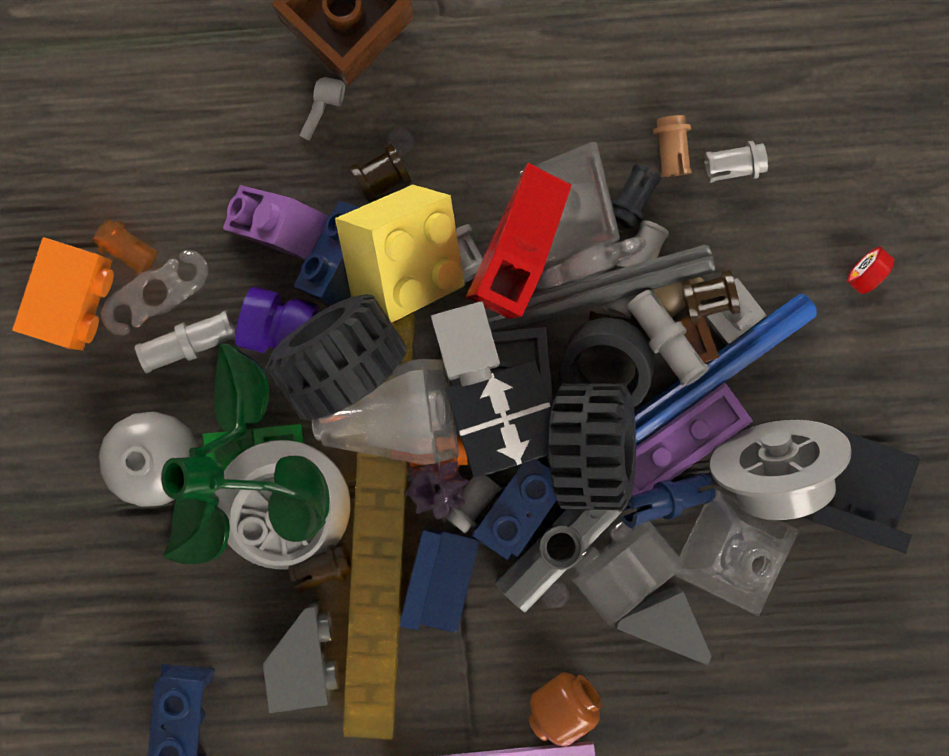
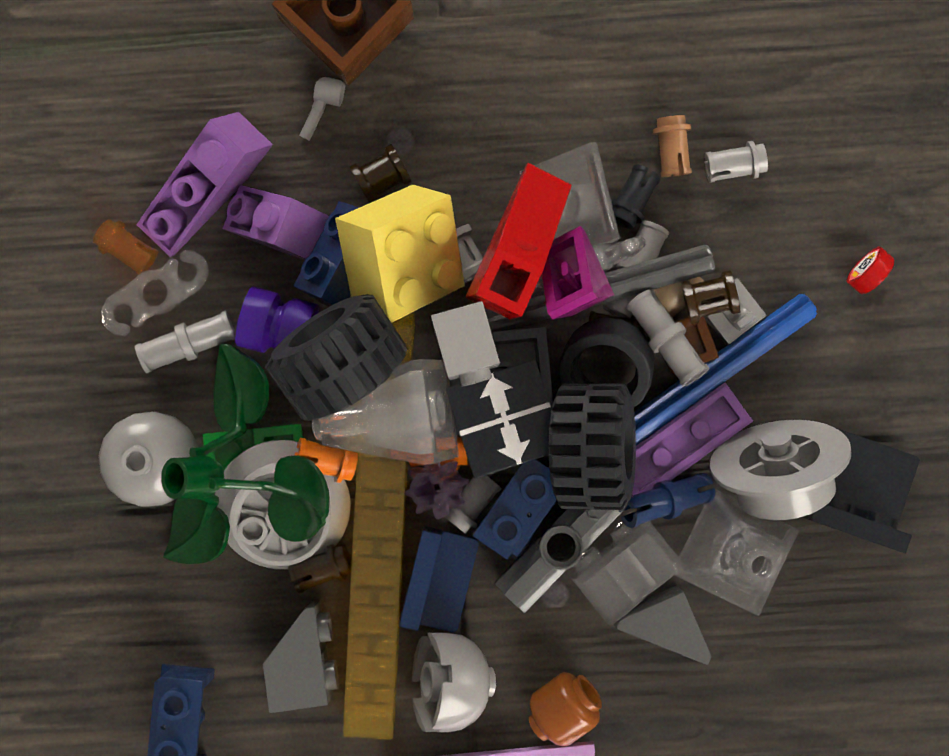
(64, 295): orange brick -> none
(204, 180): none -> medium lavender slope
(330, 460): none -> orange pin
(452, 682): none -> light grey cylinder
(573, 276): none -> magenta slope

